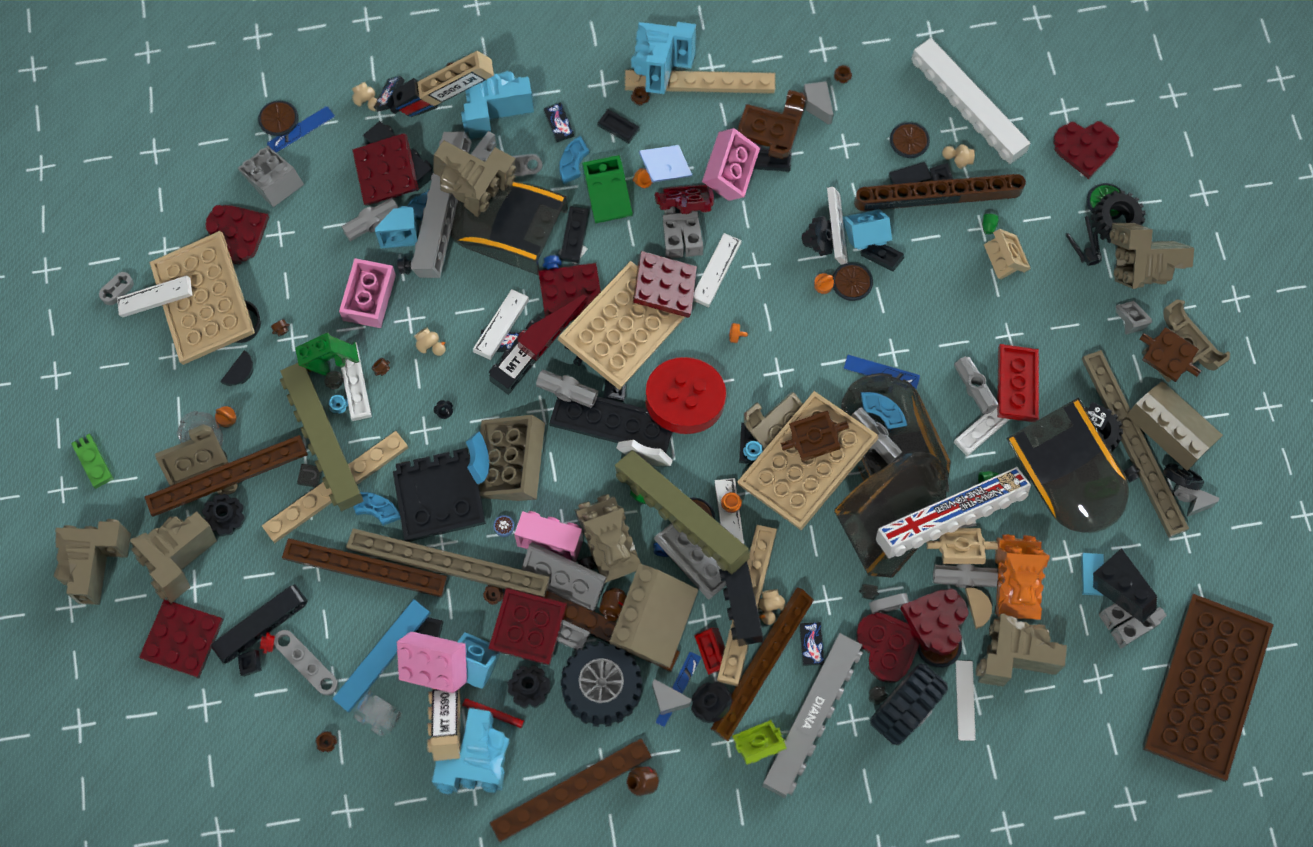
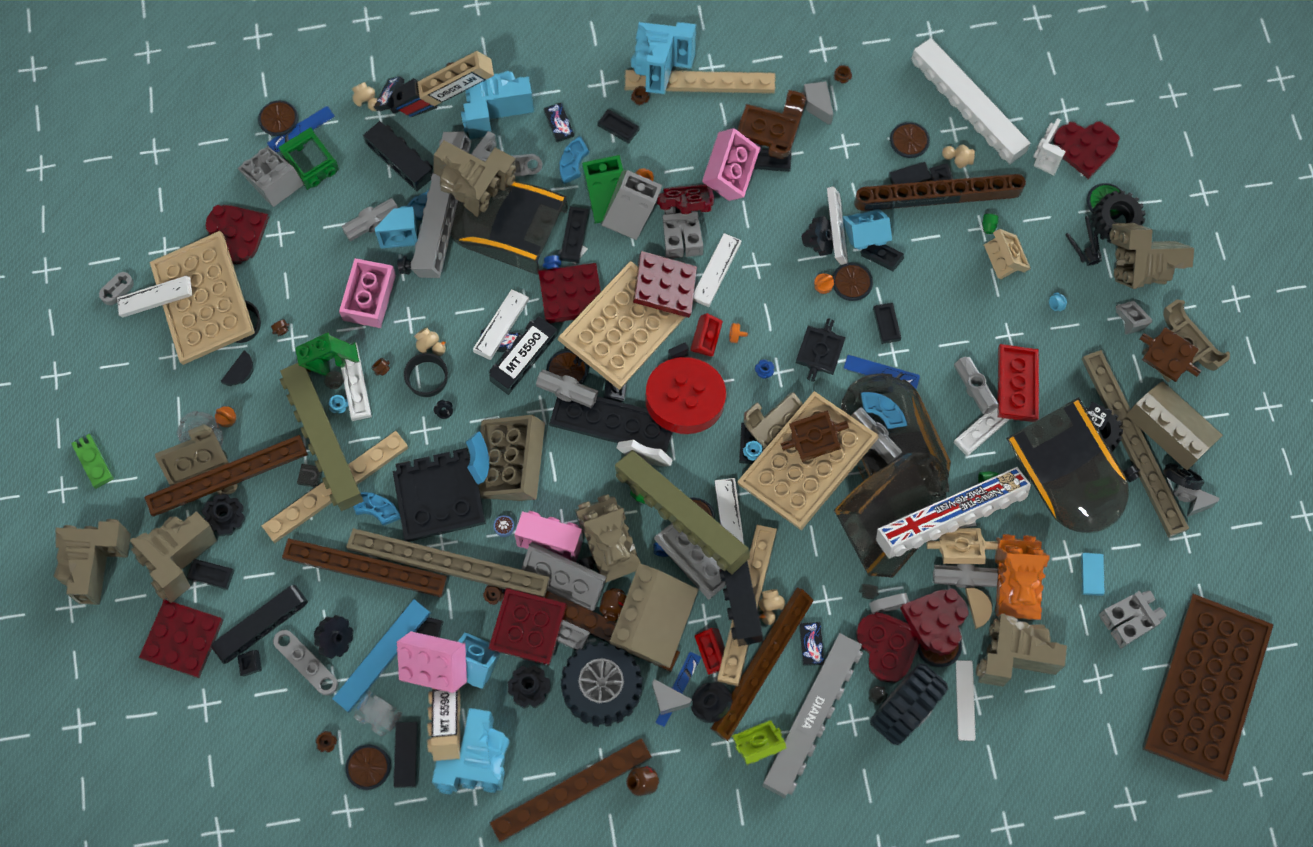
(210, 574): none -> black tile
(267, 643): red plate -> none
(317, 174): none -> green window
(333, 636): none -> black plant
(367, 767): none -> reddish brown wheel
(385, 169): dark red plate -> none
(405, 754): none -> black tile
(421, 358): none -> black tyre
(495, 713): red bar -> none
(544, 332): dark red slope -> none
(562, 364): none -> reddish brown wheel
(631, 204): none -> light grey slope
(665, 163): light blue piece -> none
(678, 351): none -> black tile
(706, 335): none -> red slope
(731, 502): orange plate -> none
(764, 373): none -> blue plate
(820, 350): none -> black plate
(887, 323): none -> black tile
(1047, 155): none -> white bracket
(1057, 302): none -> medium azure plate
(1125, 586): black wedge -> none

